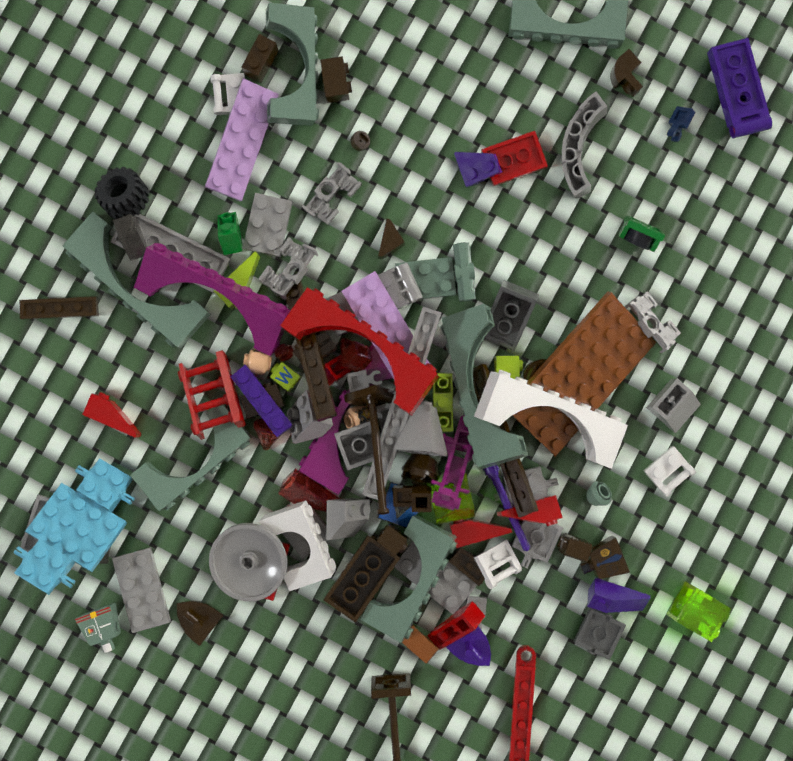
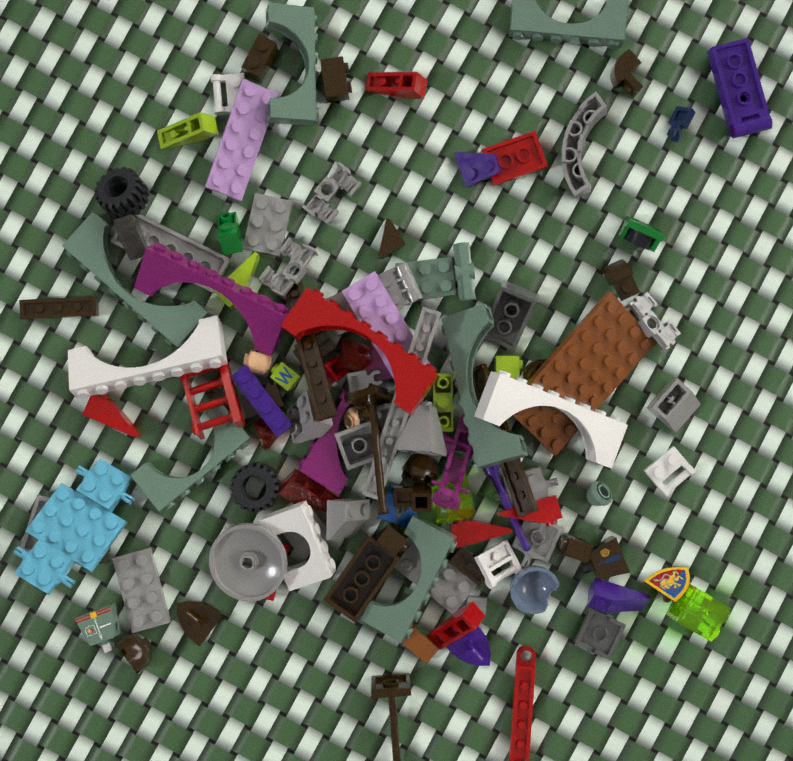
(135, 651): none -> dark brown cylinder
(187, 131): none -> lime slope
(201, 351): none -> white arch
(239, 491): none -> black tyre
(284, 352): clear red plate -> none
(360, 140): dark brown tile -> none
(397, 84): none -> red slope
(532, 589): none -> sand blue cylinder
(620, 276): none -> dark brown brick
(670, 582): none -> shield

